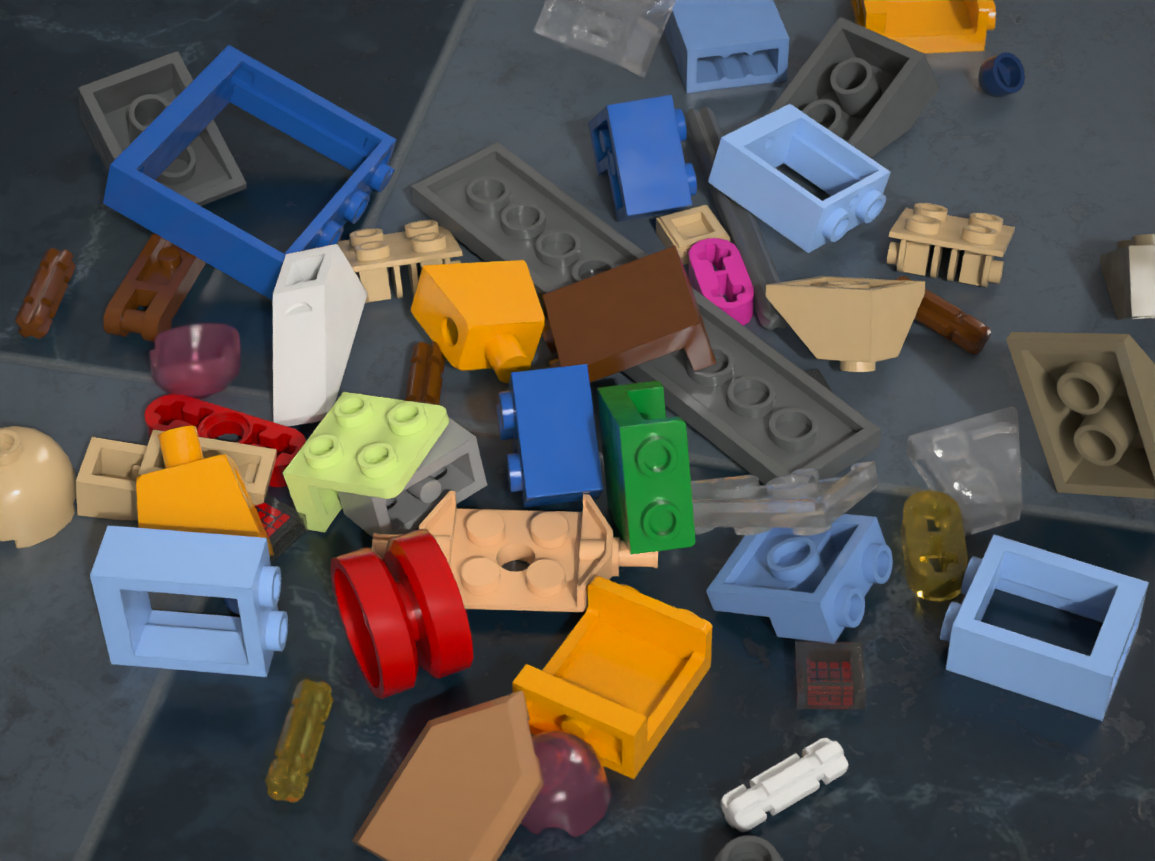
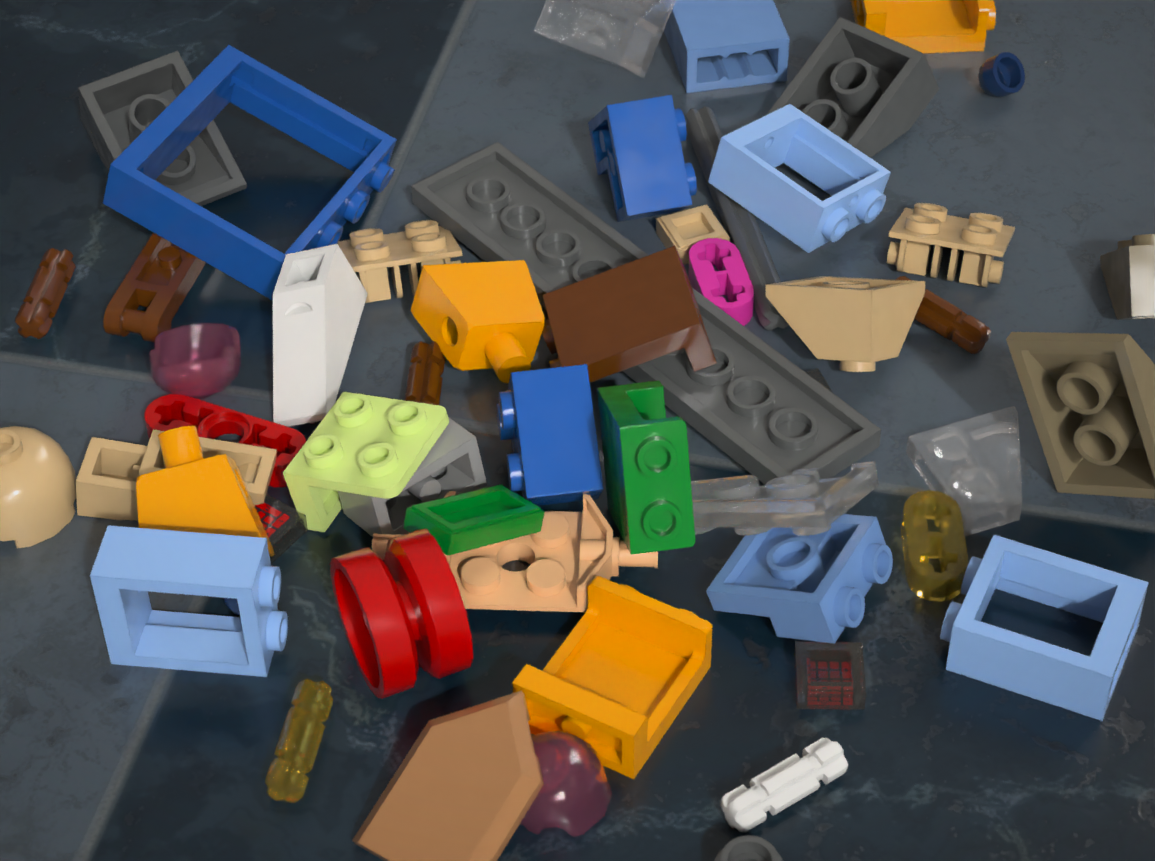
(475, 518): none -> green tile

